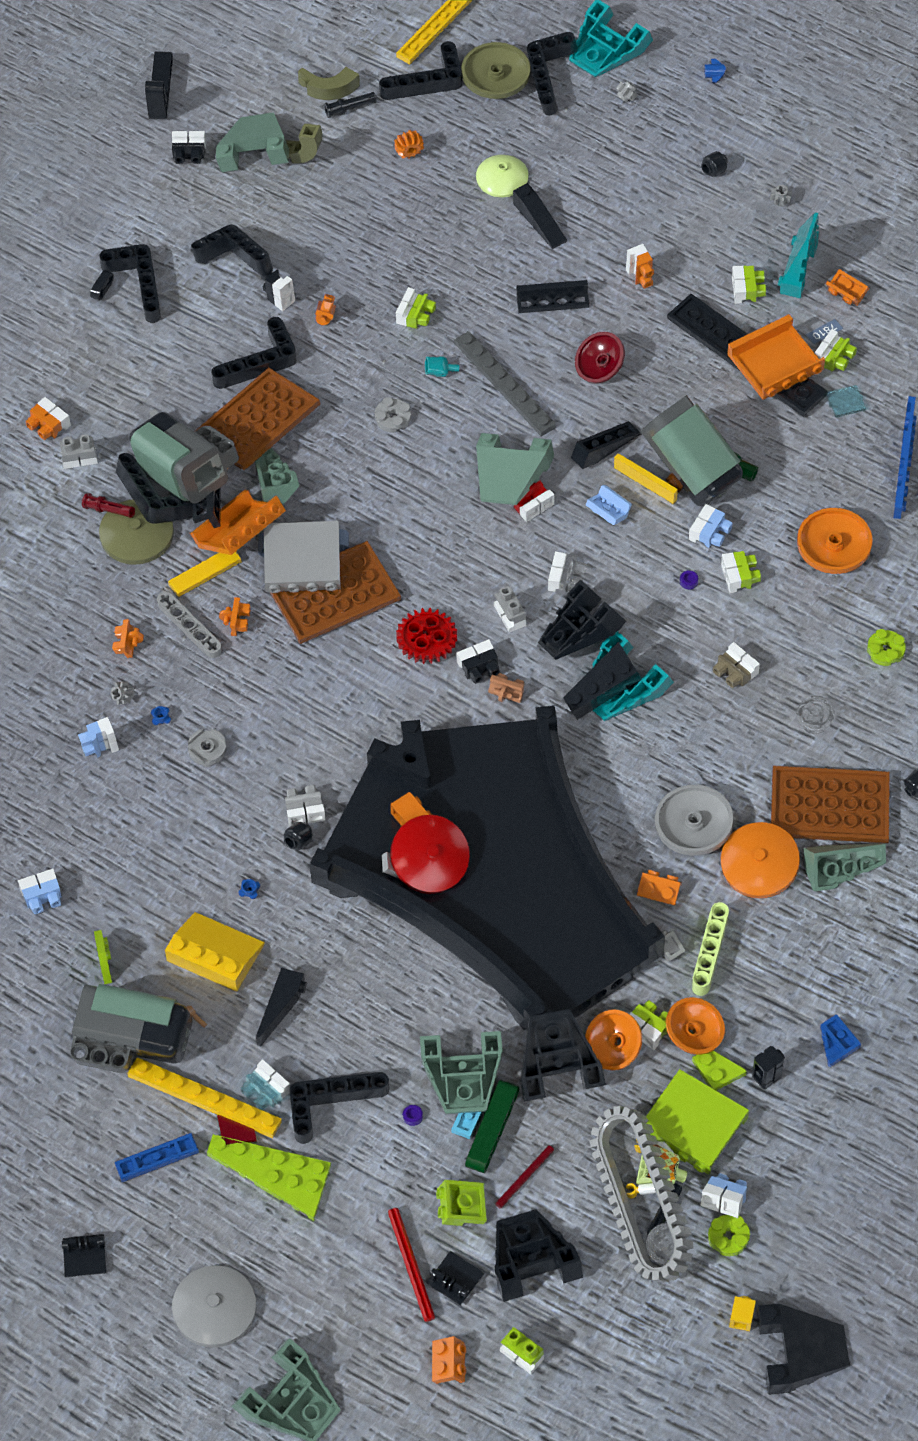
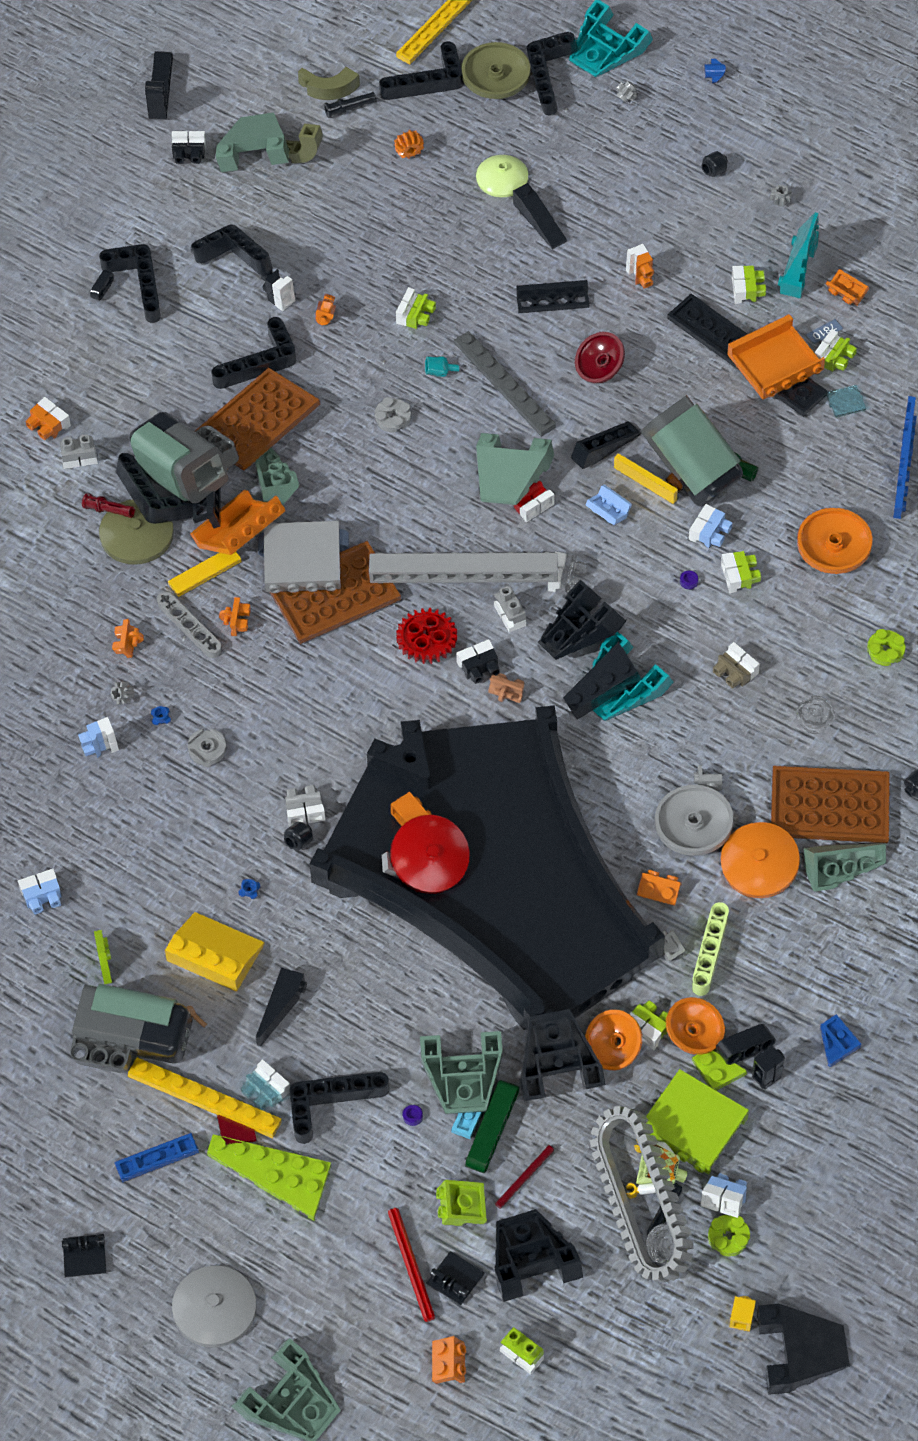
(463, 567): none -> light grey brick
(710, 780): none -> light grey bracket
(745, 1044): none -> black beam

